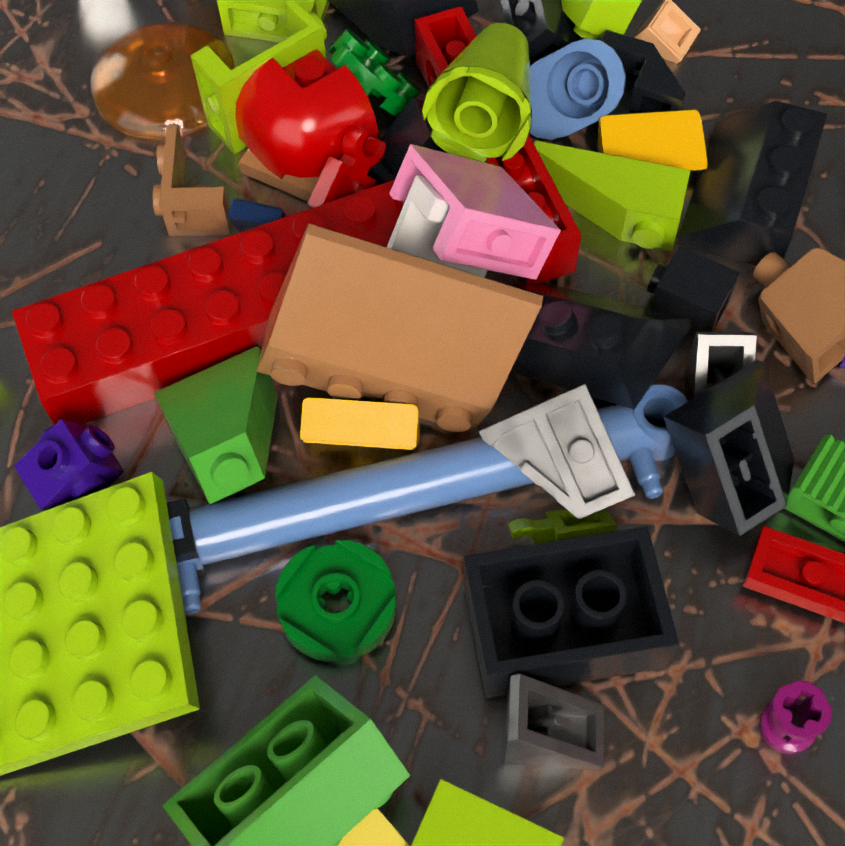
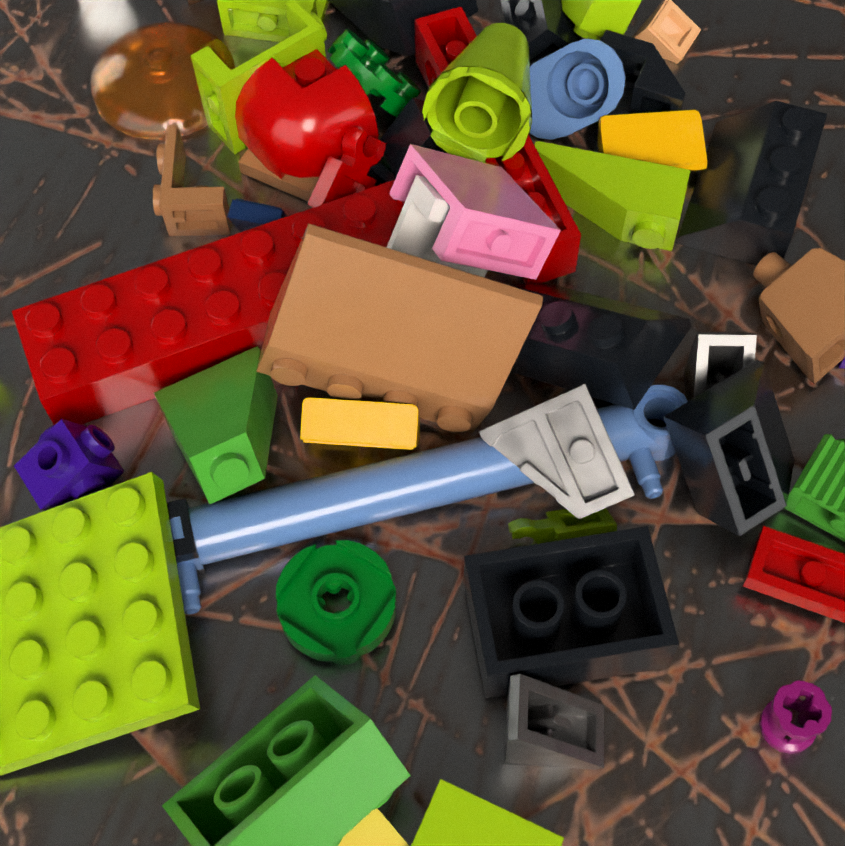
(693, 289): black brick -> none

